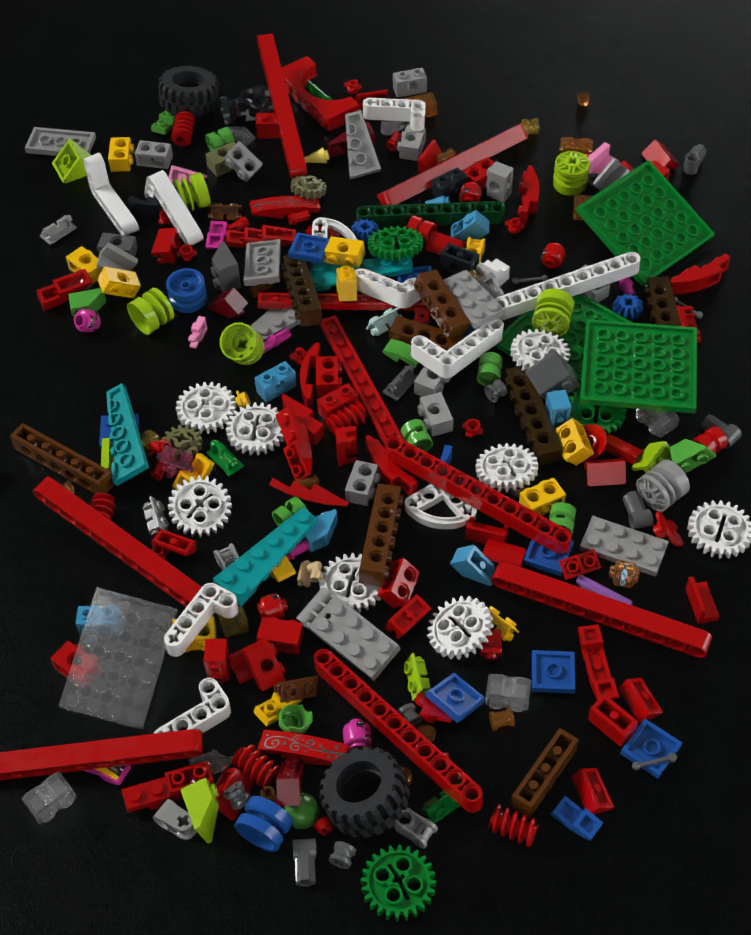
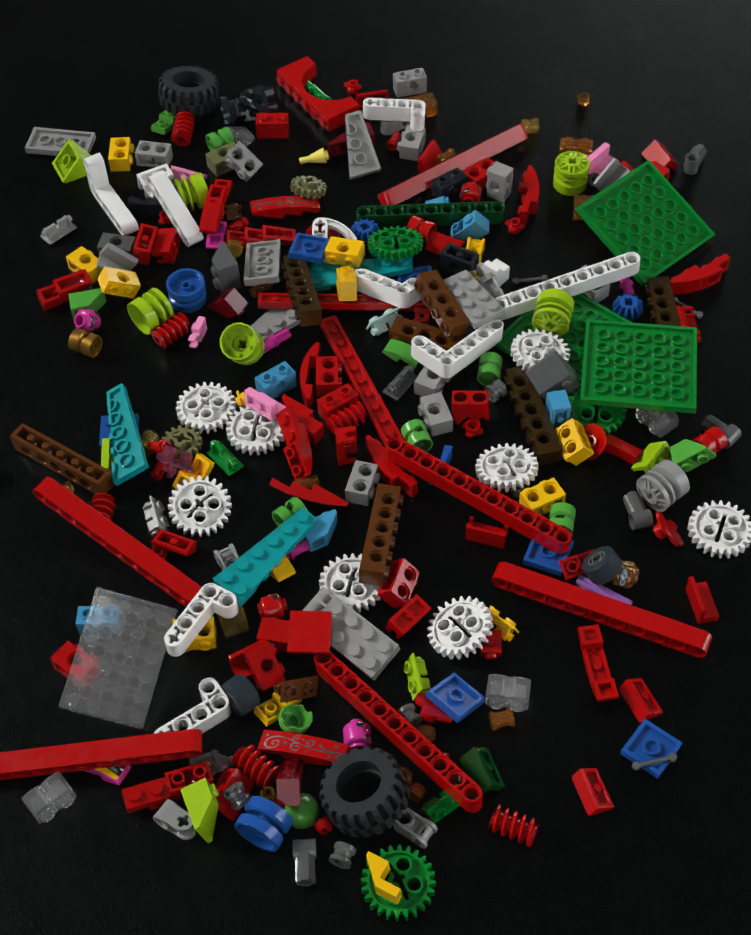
(85, 342): none -> pearl gold wheel
(142, 177): none -> white panel
(144, 243): none -> red brick
(170, 329): none -> red piece
(186, 252): red plate -> none
(214, 206): none -> red slope
(217, 660): red brick -> none
(235, 246): none -> clear yellow wheel
(241, 694): none -> black wheel
(262, 403): none -> bright pink panel
(281, 106): red beam -> none
(295, 218): red pin -> none
(298, 356): red plate -> none
(309, 572): tan piece -> none
(310, 632): none -> red tile
(379, 870): none -> yellow slope
(417, 513): white beam -> none
(417, 792): none -> clear orange hinge
(470, 404): none -> red piece
(473, 564): dark azure slope -> none
(481, 769): none -> dark green panel
(504, 552): red slope -> none
(544, 773): reddish brown brick -> none
(553, 255): red head -> none
(553, 671): blue plate -> none
(576, 819): blue slope -> none
(602, 565): none -> black wheel
(605, 472): red panel -> none
(612, 720): red brick -> none
(623, 543): light grey plate -> none

